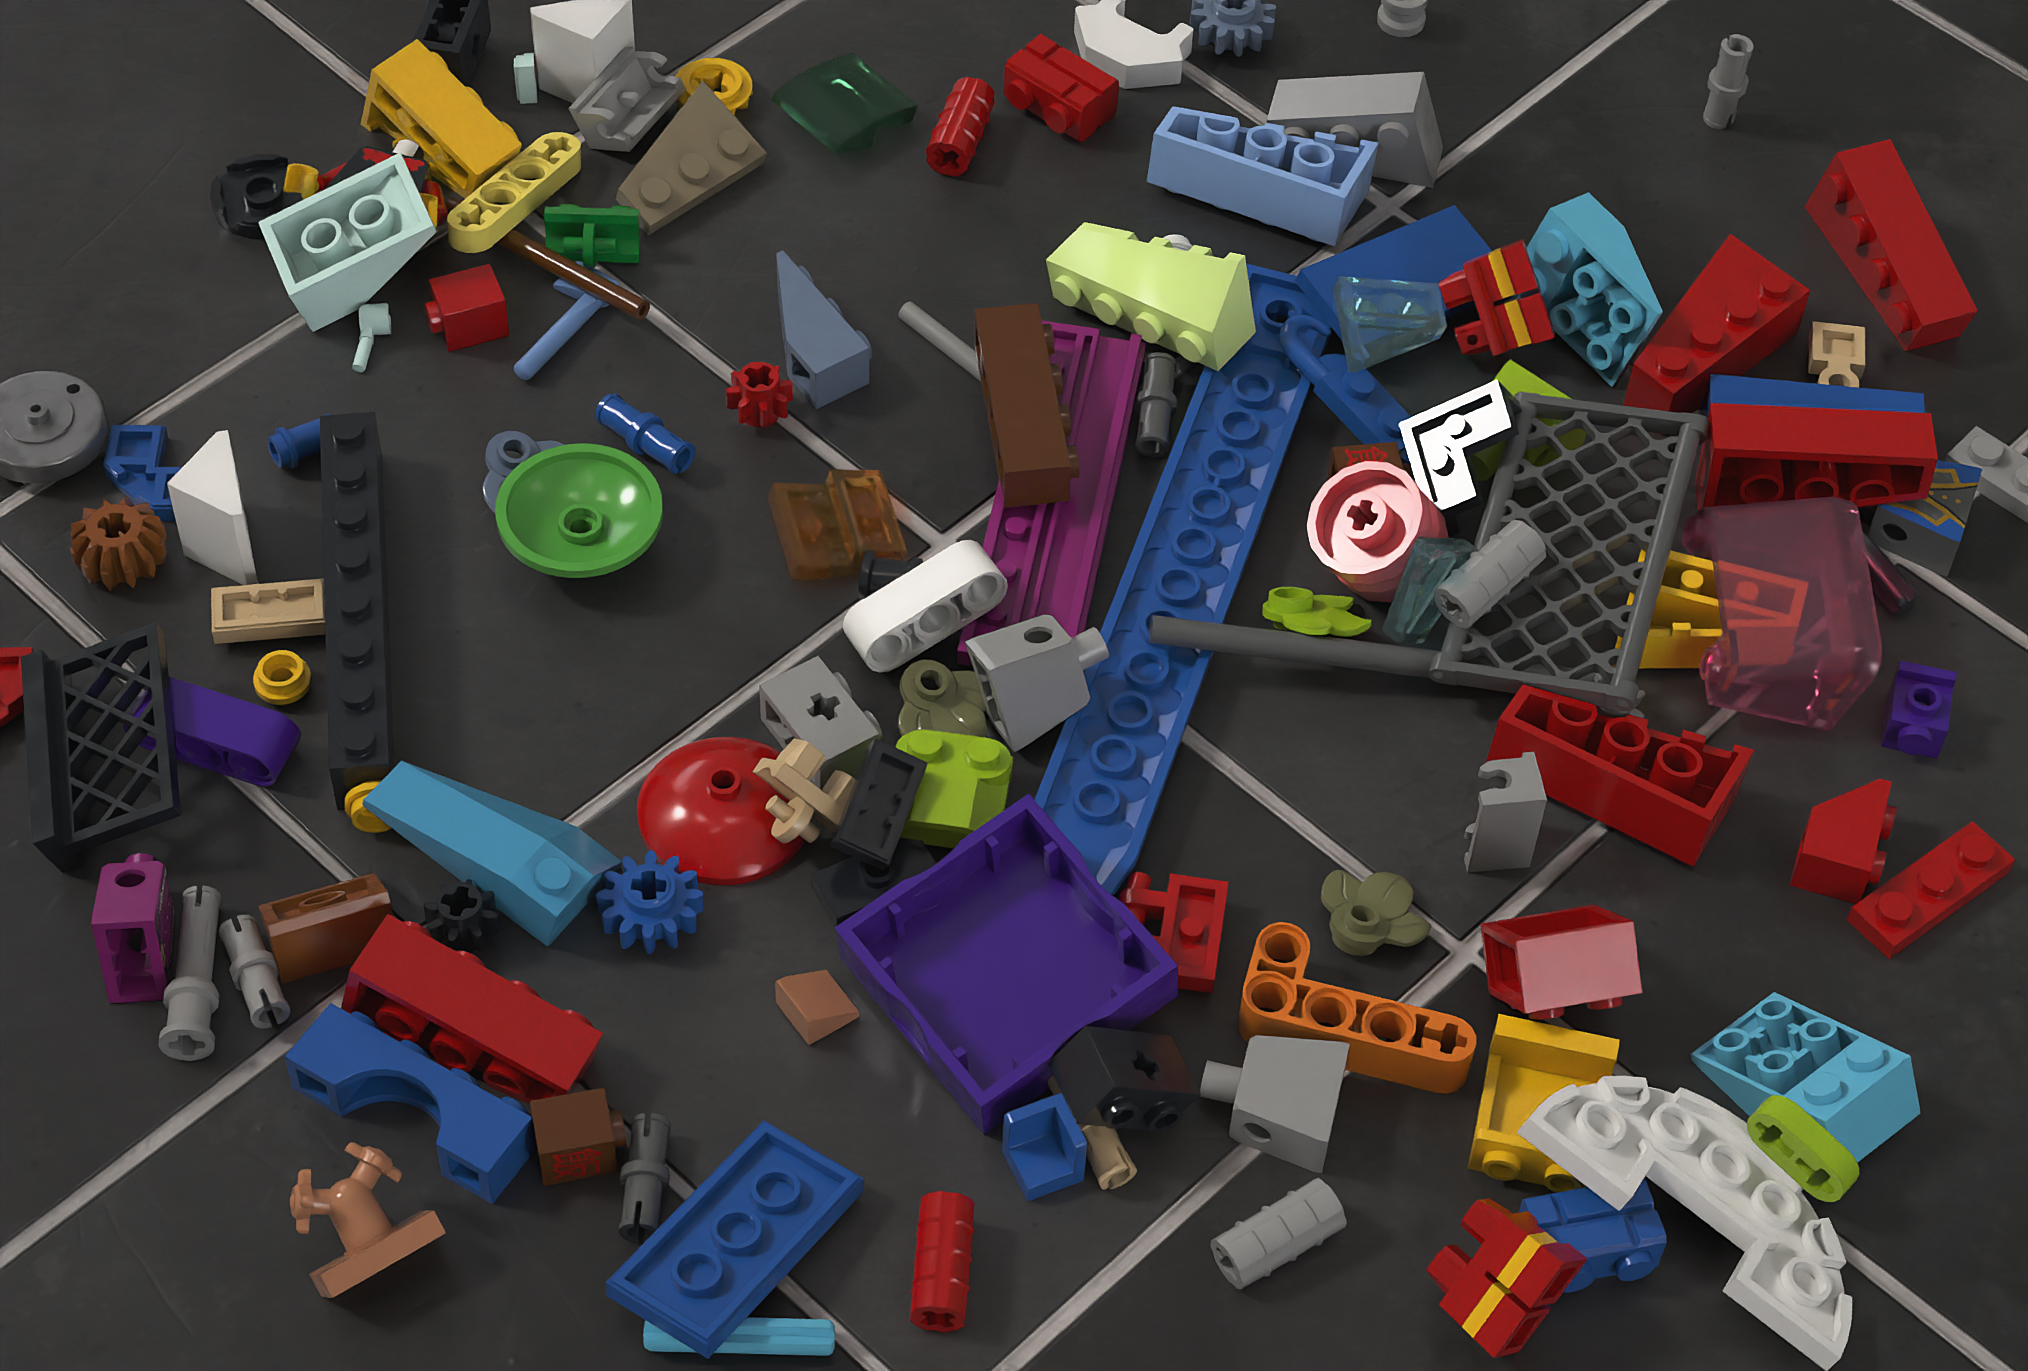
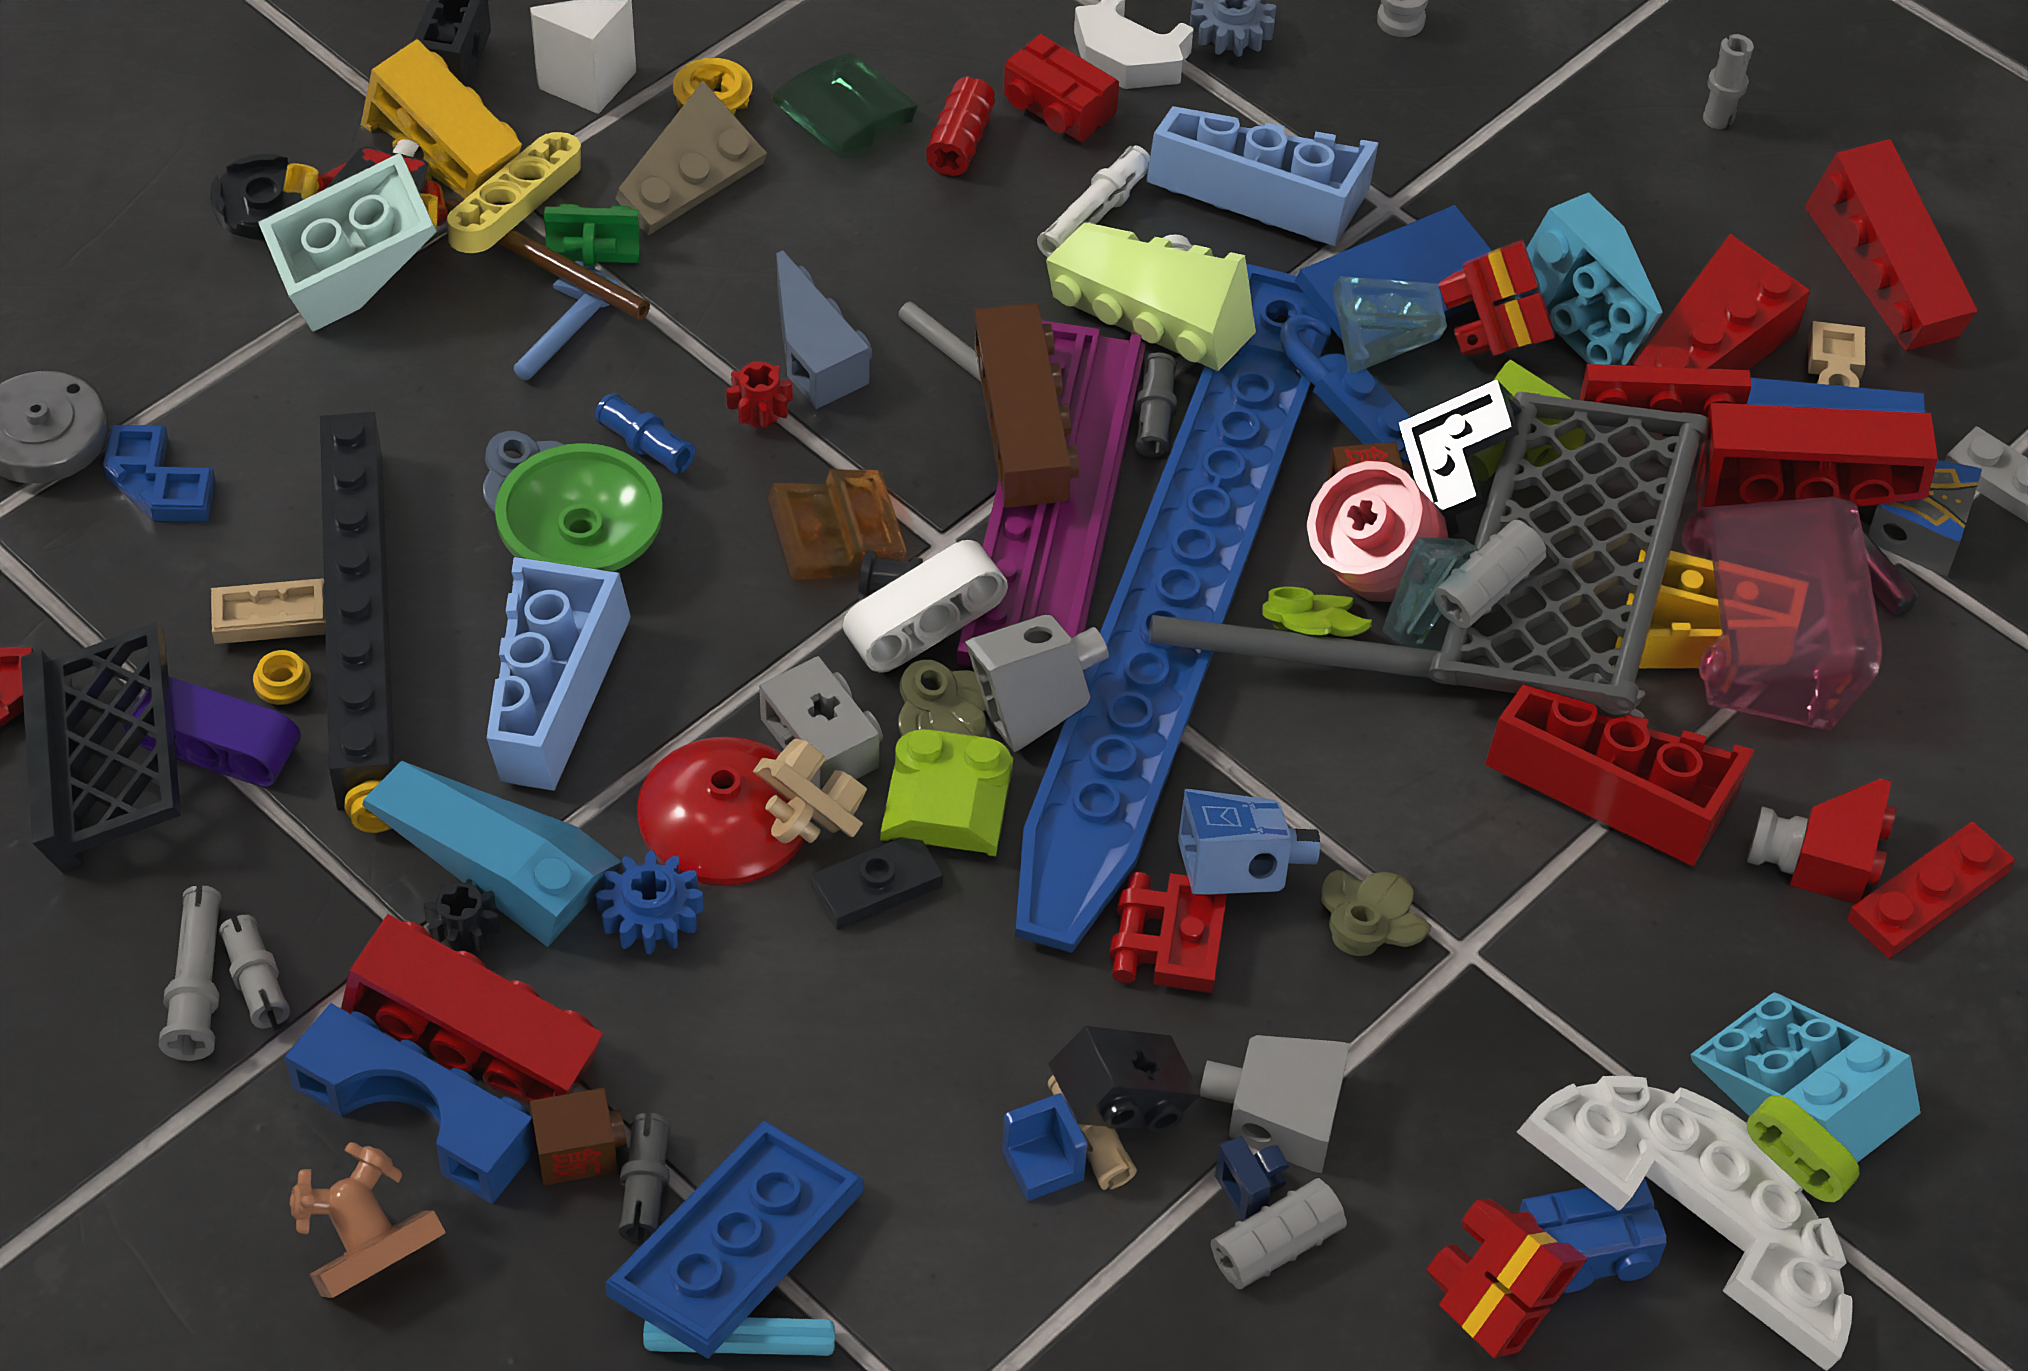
(118, 543): dark orange gear -> none
(127, 901): magenta torso -> none
(212, 511): white slope -> none
(295, 443): blue pin -> none
(324, 926): dark orange slope -> none
(373, 320): light aqua hand -> none
(467, 308): red brick -> none
(525, 78): light aqua tile -> none
(552, 664): none -> light blue wedge
(625, 100): light grey hinge -> none
(814, 1004): nougat slope -> none
(879, 804): black plate -> none
(942, 1261): red axle -> none
(1004, 960): dark purple tile -> none
(1107, 190): none -> white pin
(1240, 843): none -> medium blue torso
(1249, 1177): none -> dark blue tile
(1373, 108): light grey wedge -> none
(1428, 1047): orange beam -> none
(1507, 817): light grey hinge -> none
(1523, 1070): yellow panel -> none
(1561, 960): piece -> none
(1665, 387): none -> red plate
(1777, 840): none -> light grey wheel
(1918, 709): dark purple brick -> none

